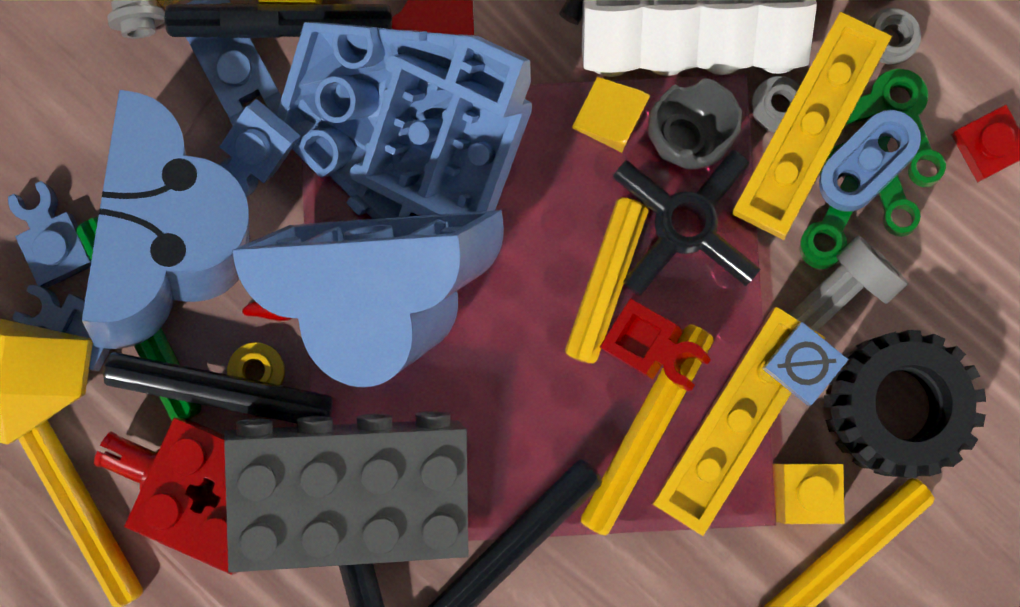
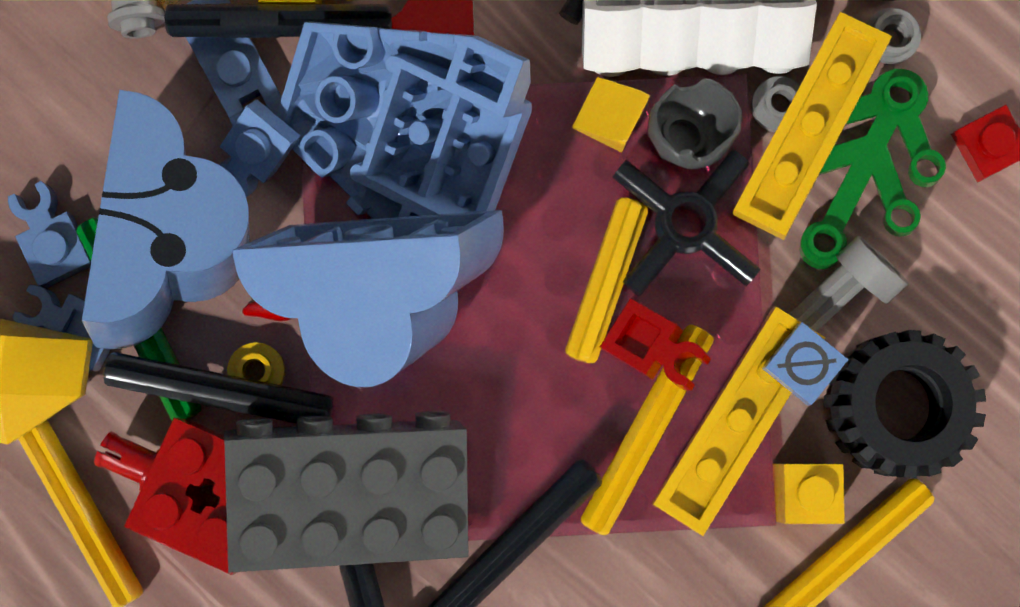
(868, 162): medium blue plate -> none

